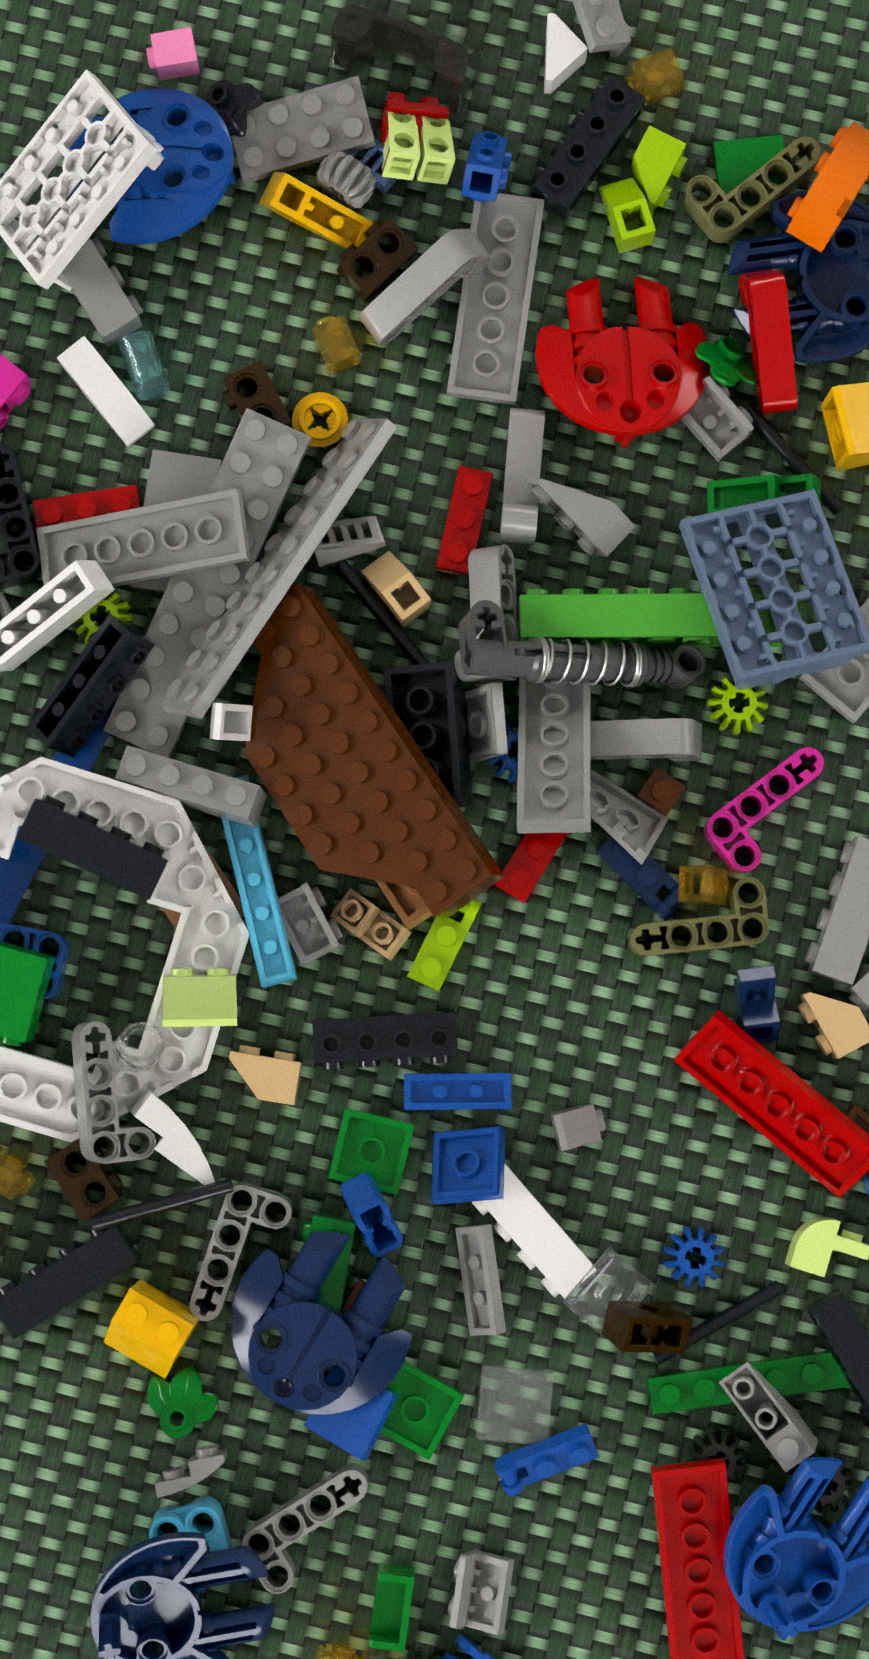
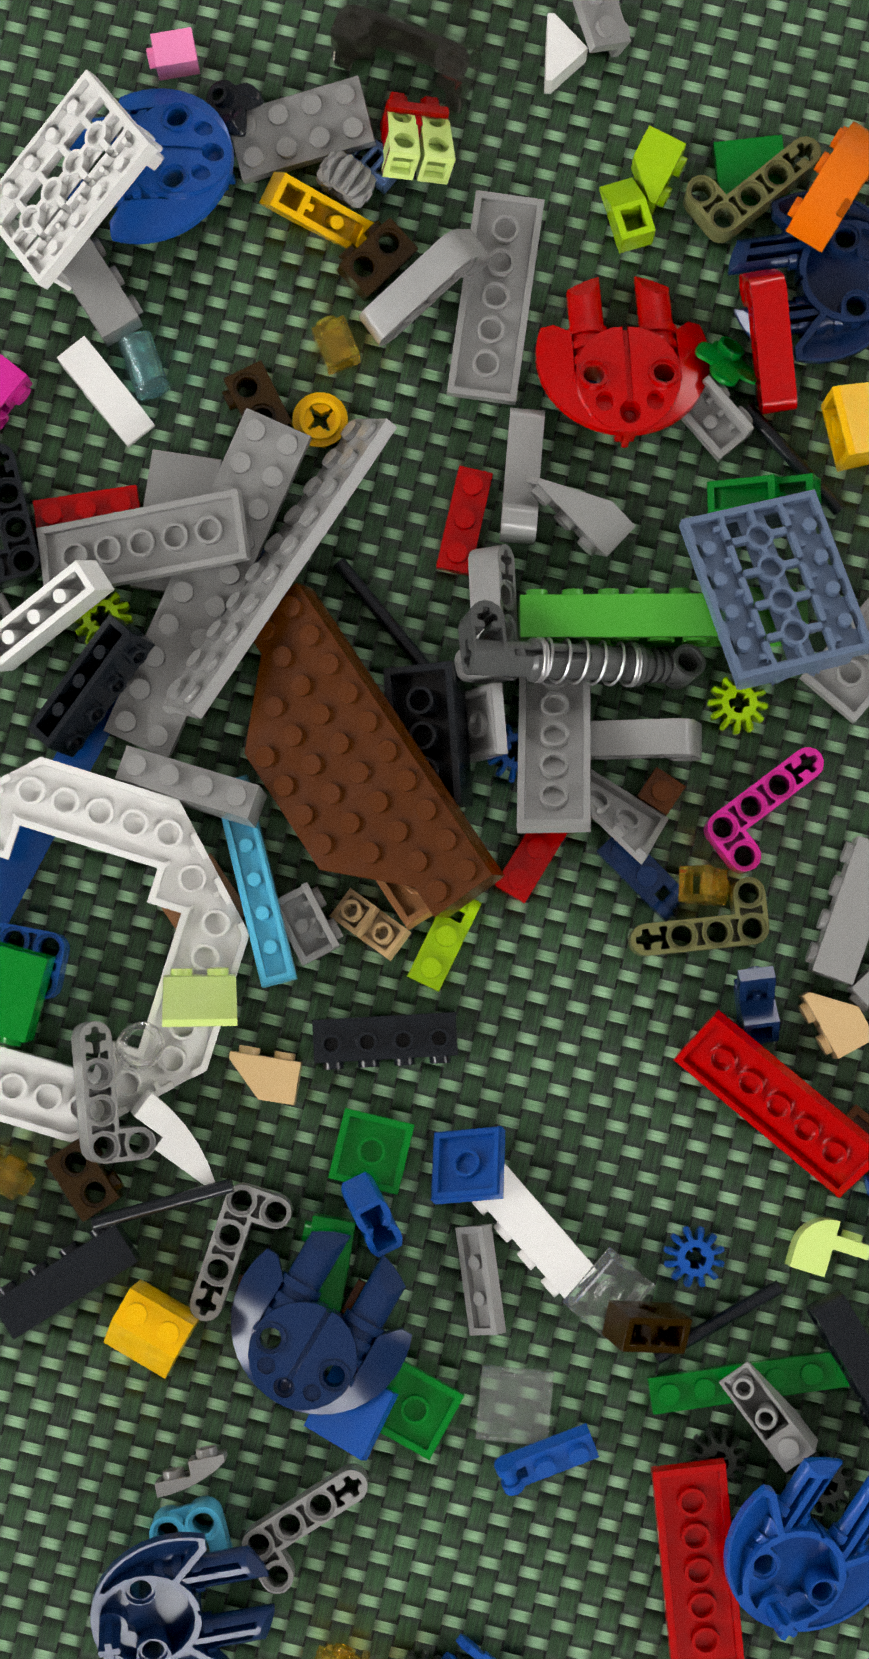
(92, 847): black brick -> none
(184, 1397): green plate -> none
(231, 722): white slope -> none
(337, 551): light grey slope -> none
(391, 1607): green panel -> none
(397, 588): tan slope -> none
(457, 1091): blue plate -> none
(481, 1591): light grey bracket -> none
(486, 167): blue brick -> none
(577, 1126): light grey slope -> none
(588, 146): black brick -> none
(656, 76): clear yellow brick -> none

